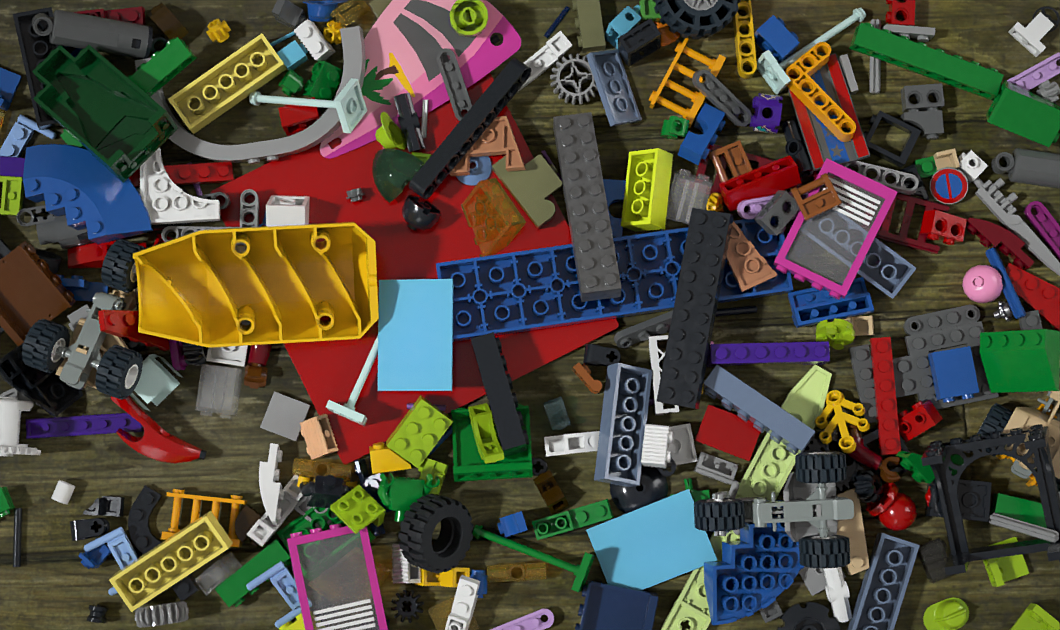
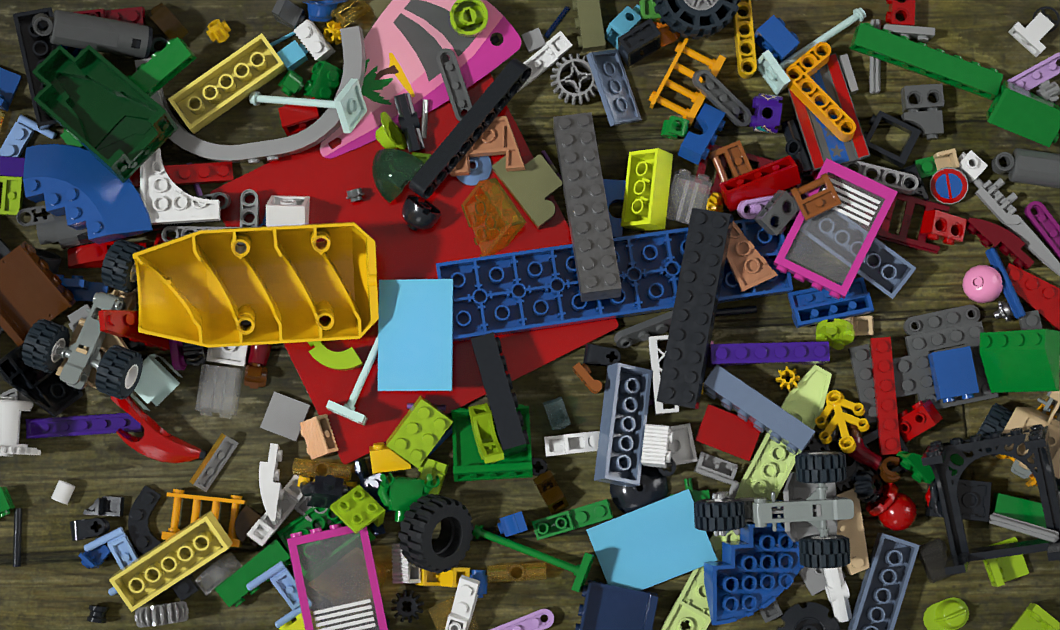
(214, 462): none -> light grey plate
(335, 360): none -> lime arch
(533, 40): none -> light grey tile
(782, 379): none -> yellow gear

